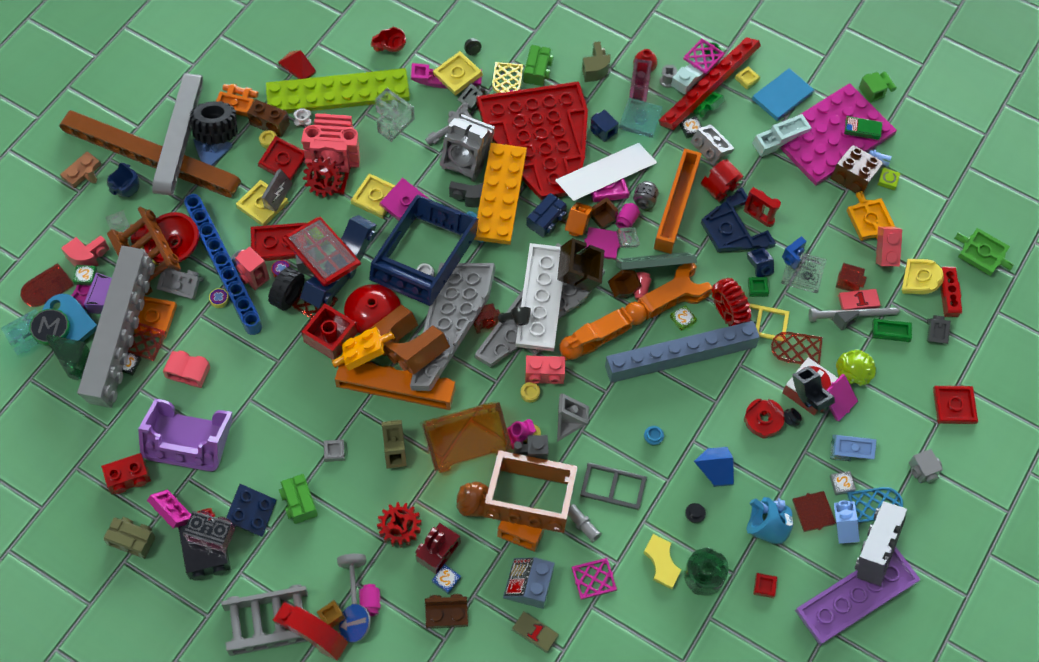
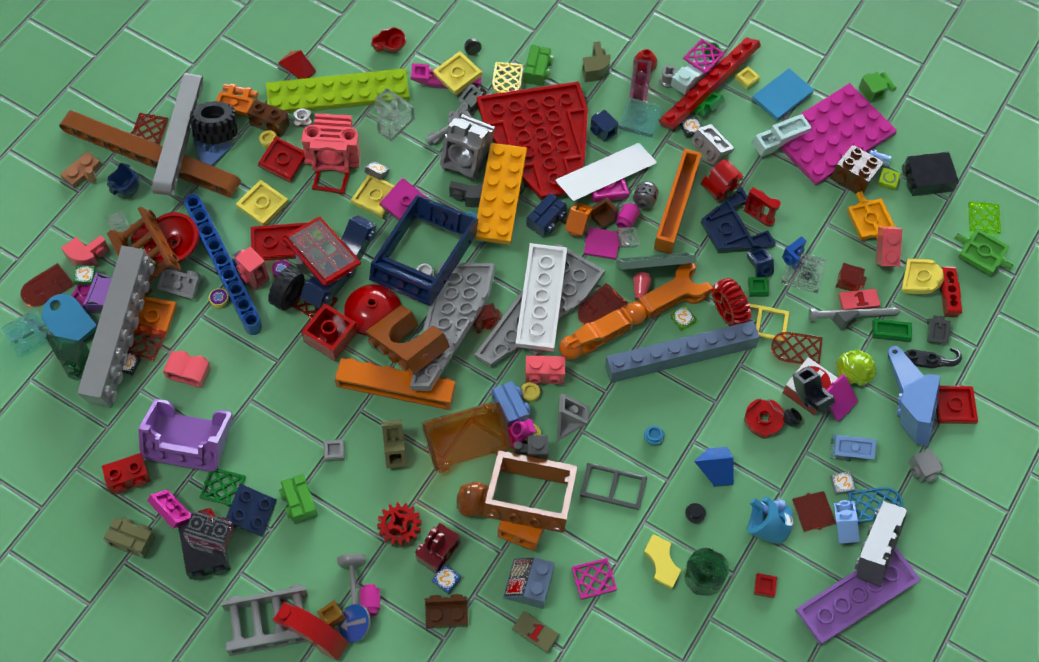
(49, 322): black tile -> none
(153, 135): none -> clear red window
(208, 483): none -> green window
(276, 191): flat silver slope -> none
(318, 168): red gear -> none
(362, 348): light orange plate -> none
(376, 170): none -> flat silver tile
(511, 403): none -> medium blue brick
(520, 315): pearl dark grey bar -> none
(582, 268): dark brown piece -> none
(583, 523): light grey pin -> none
(600, 304): none -> clear red window
(624, 283): reddish brown panel -> none
(863, 128): green tile -> none
(918, 392): none -> medium blue slope
(930, 173): none -> black brick
(983, 206): none -> clear neon green window

